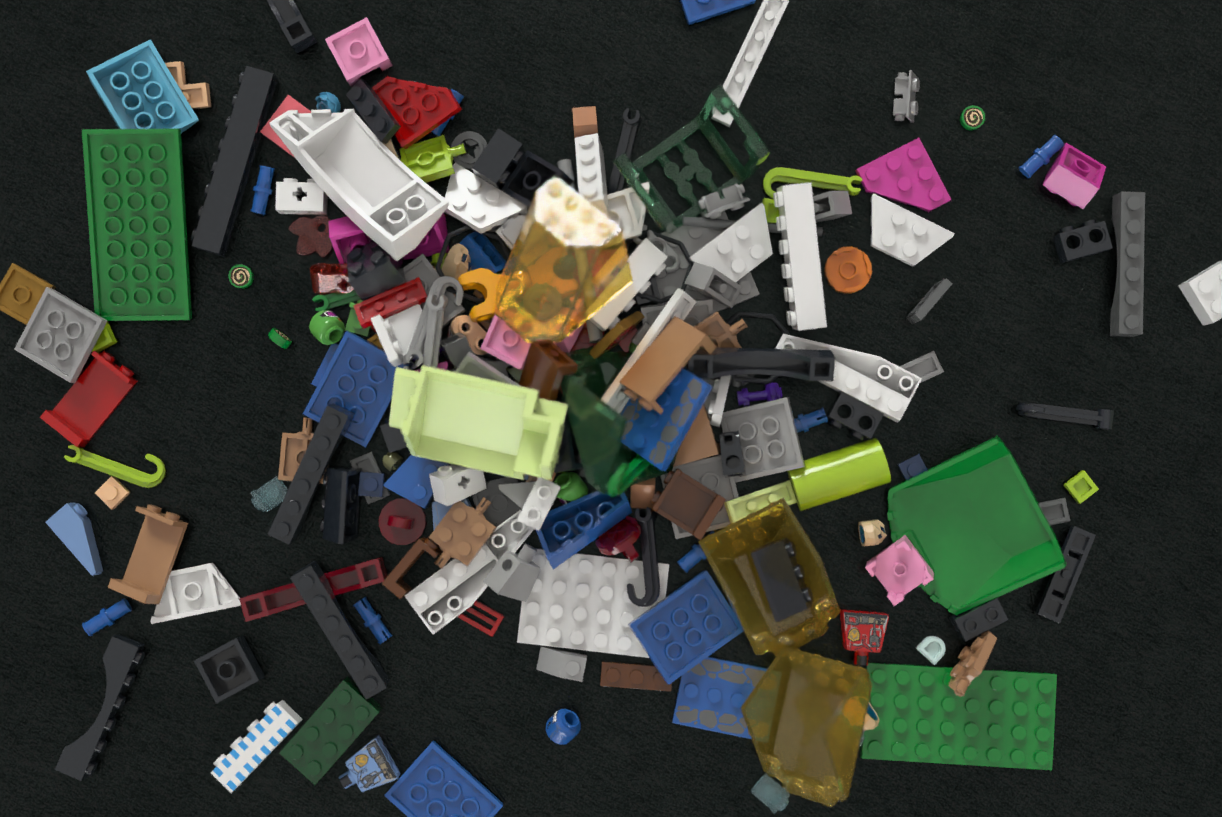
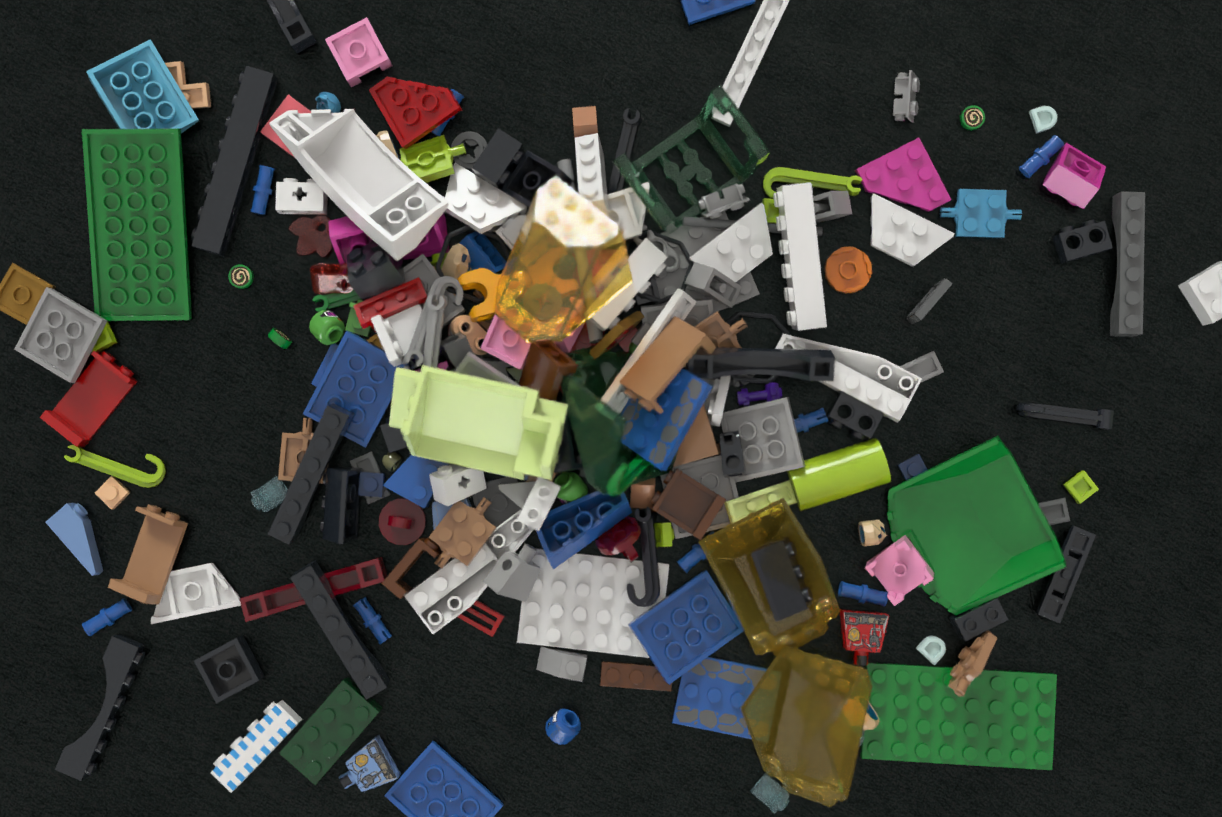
(373, 110): black plate -> none
(664, 534): none -> lime plate
(863, 593): none -> blue pin
(980, 213): none -> dark azure plate
(1043, 118): none -> light aqua tile

